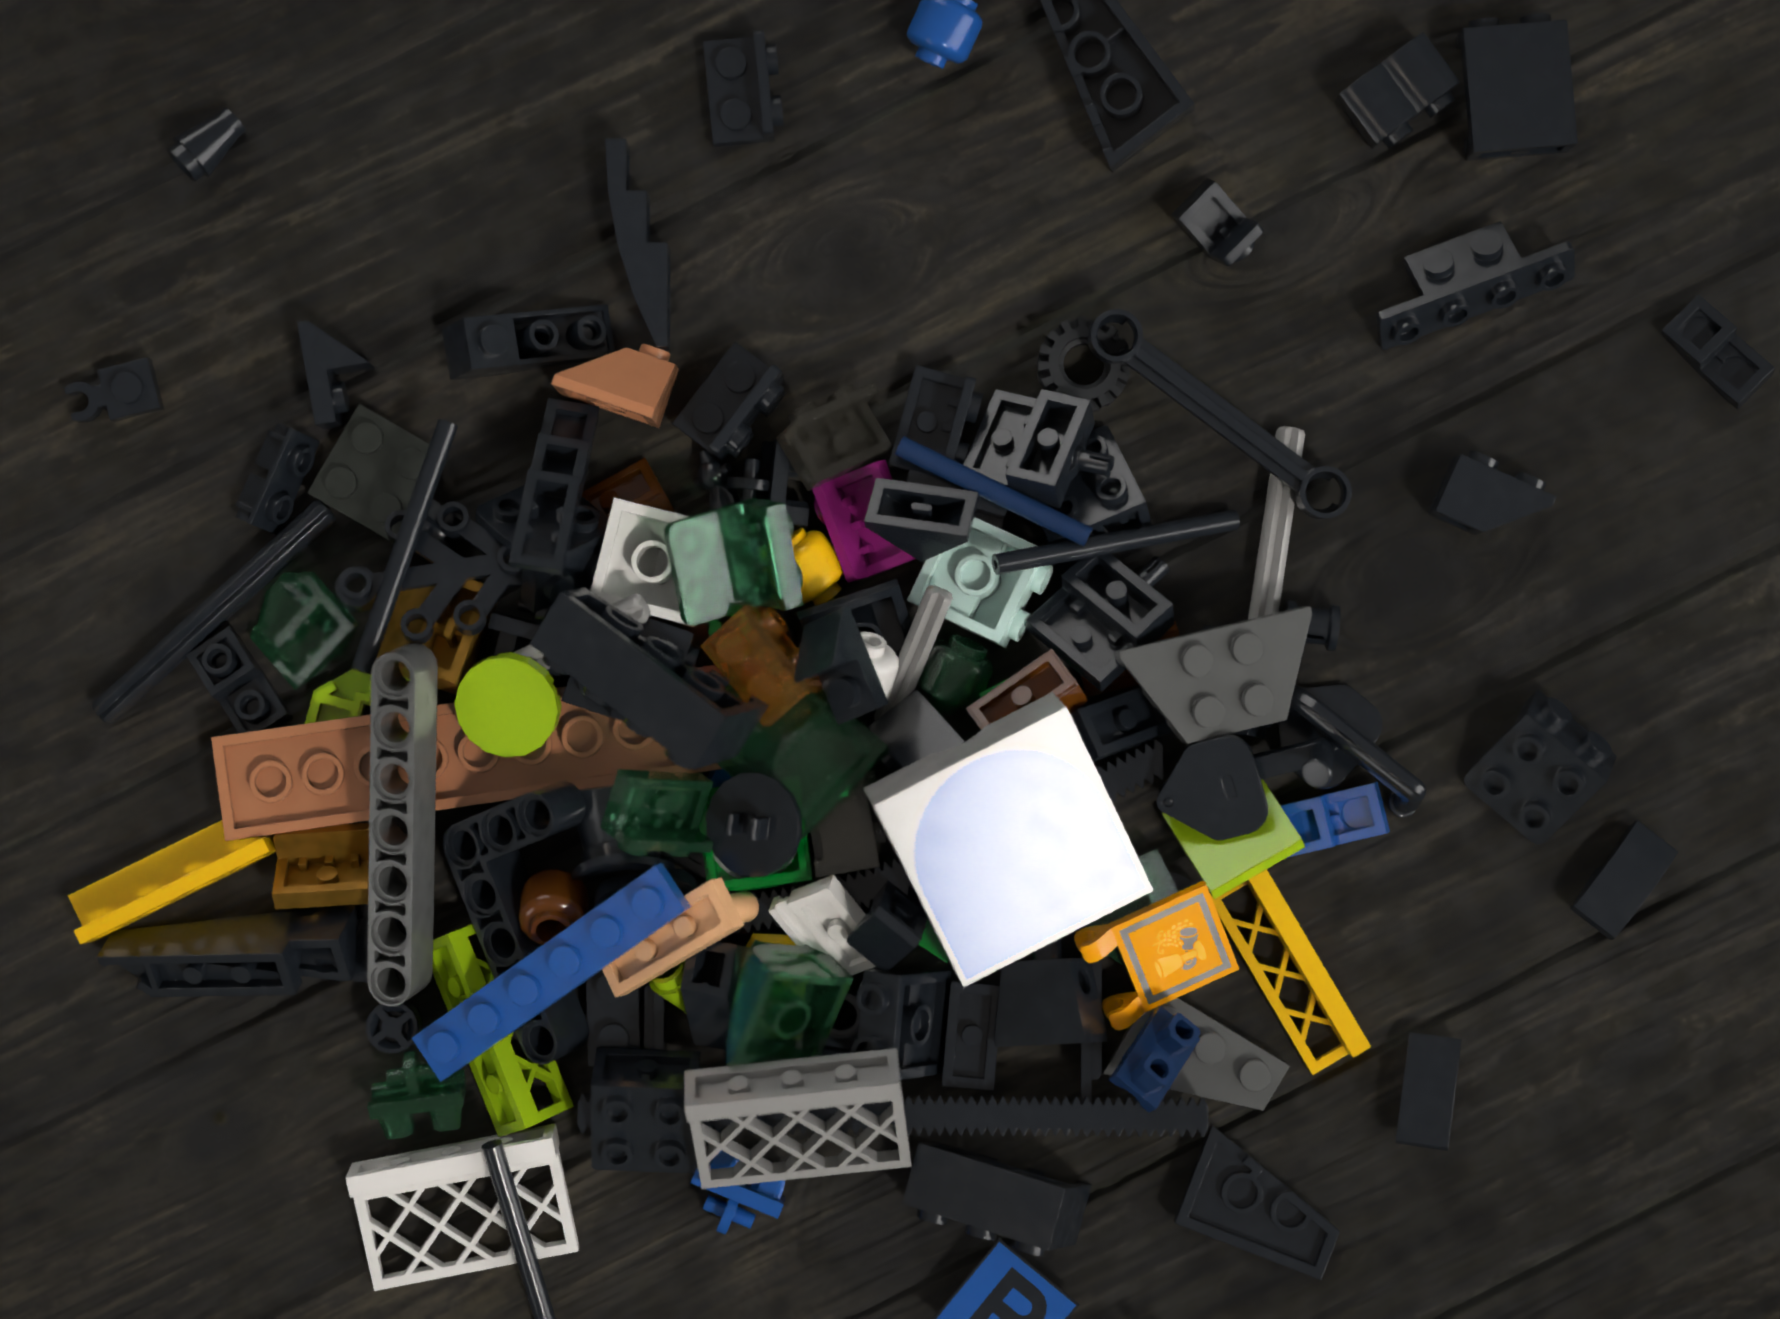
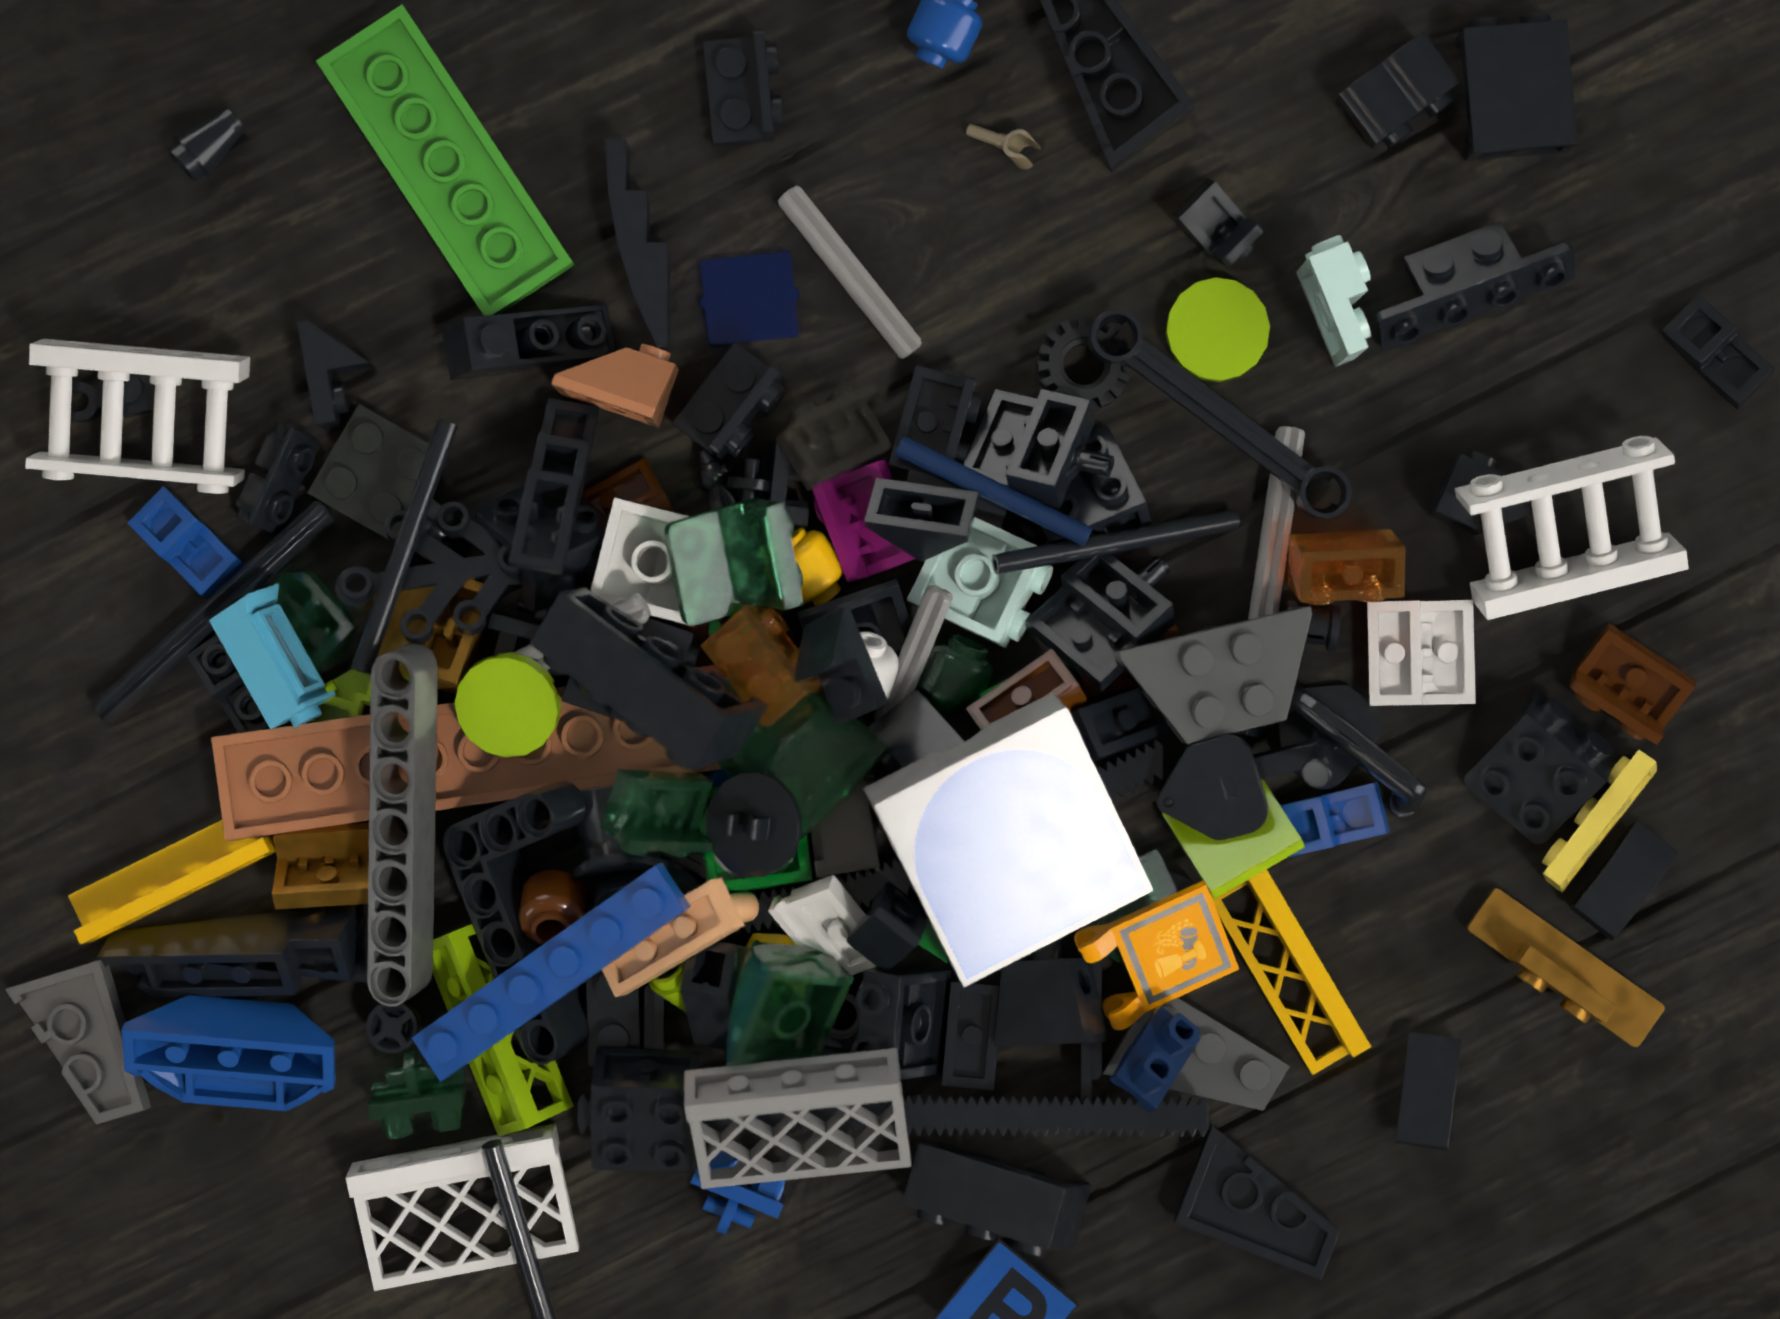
(83, 1026): none -> dark grey wing
(166, 372): none -> white fence
(185, 542): none -> blue slope
(231, 1053): none -> blue wedge
(271, 659): none -> medium azure window
(445, 162): none -> bright green plate
(749, 298): none -> clear blue piece
(849, 272): none -> light grey axle
(1010, 143): none -> dark tan hand
(1217, 329): none -> lime tile
(1332, 283): none -> light aqua plate
(1346, 566): none -> clear orange brick
(1421, 652): none -> white slope
(1566, 968): none -> pearl gold bracket
(1598, 819): none -> light yellow plate
(1603, 564): none -> white fence
(1630, 684): none -> reddish brown bracket

